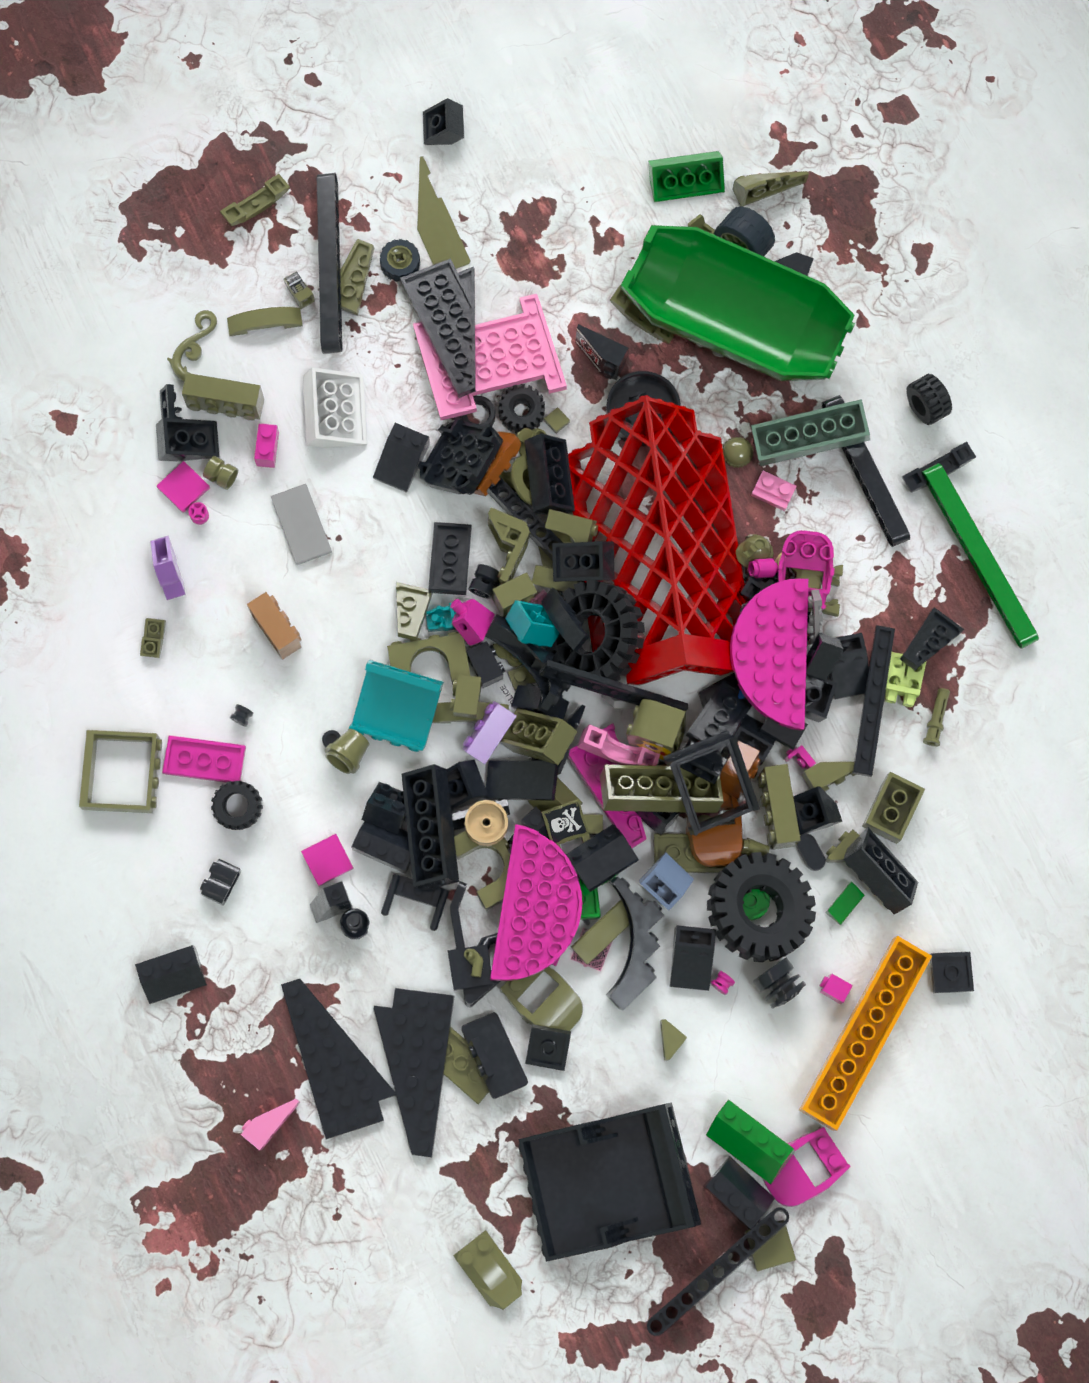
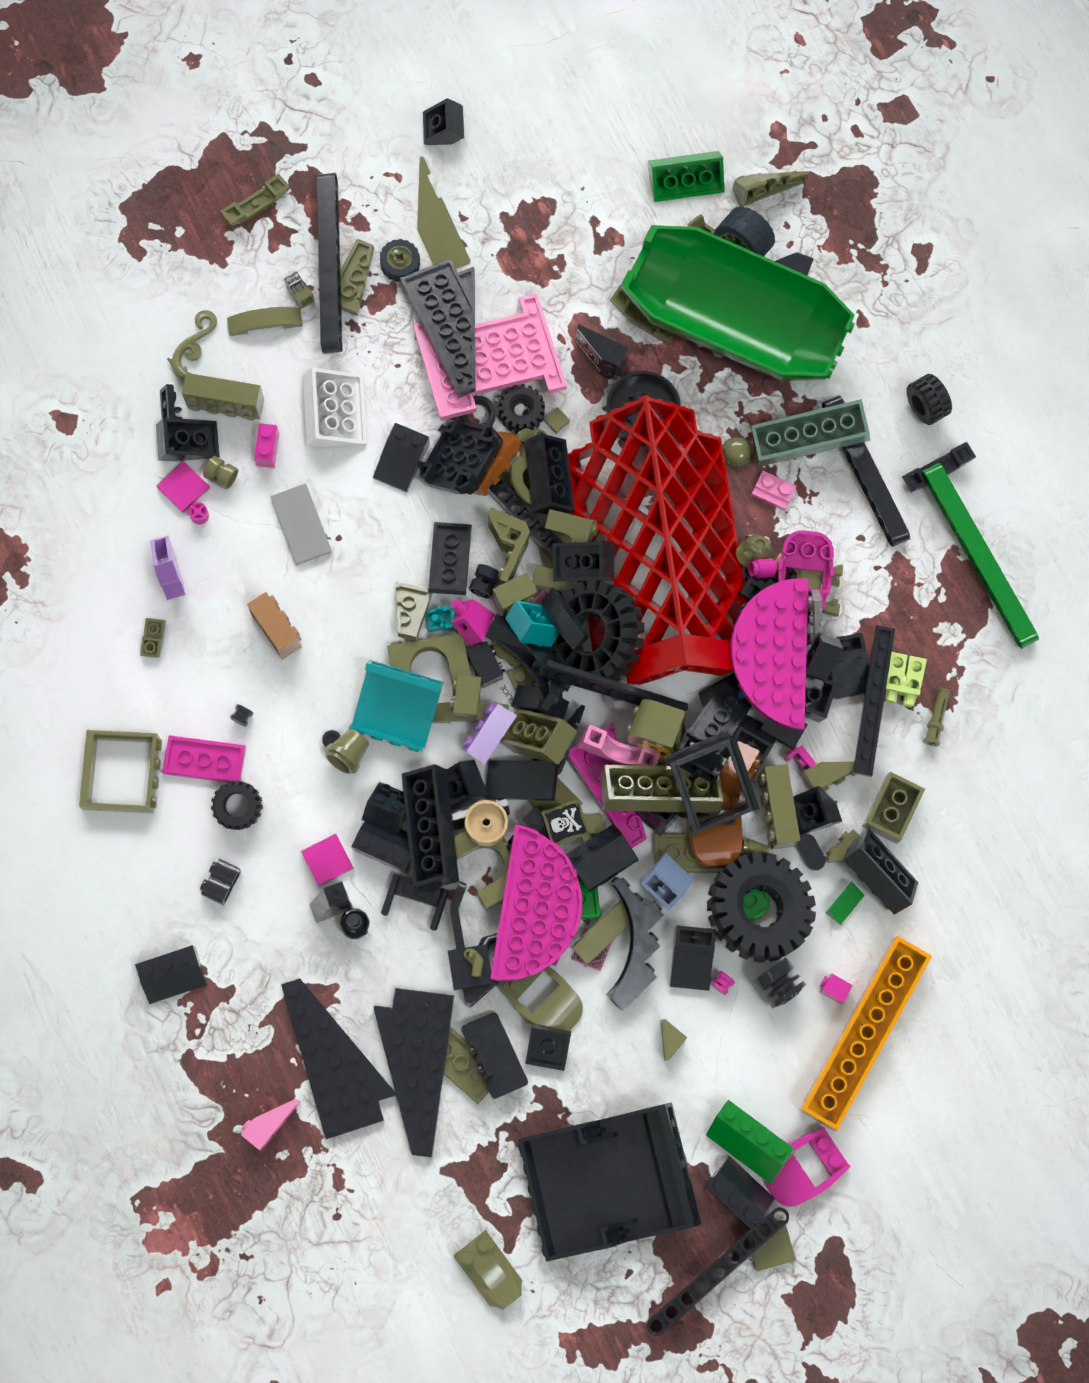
(930, 638): black wing -> none
(952, 972): black plate -> none

